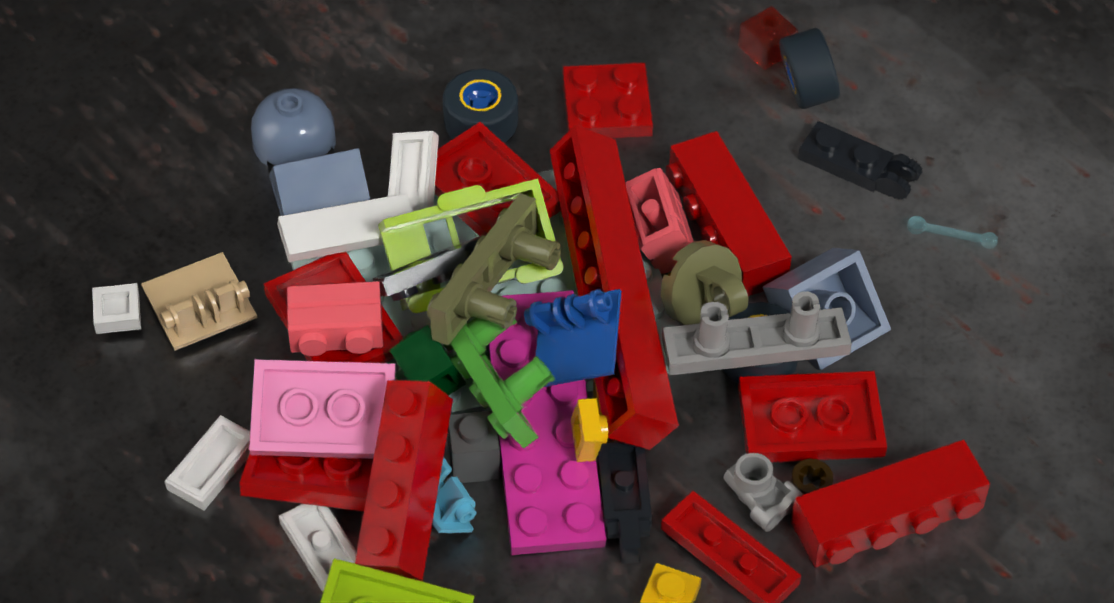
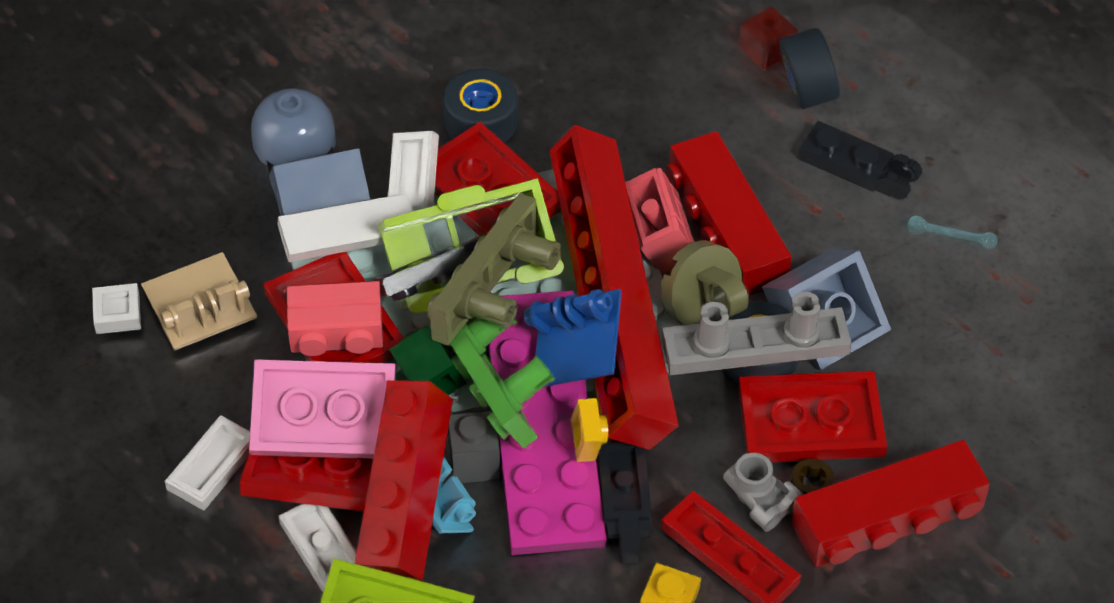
(608, 99): red plate -> none

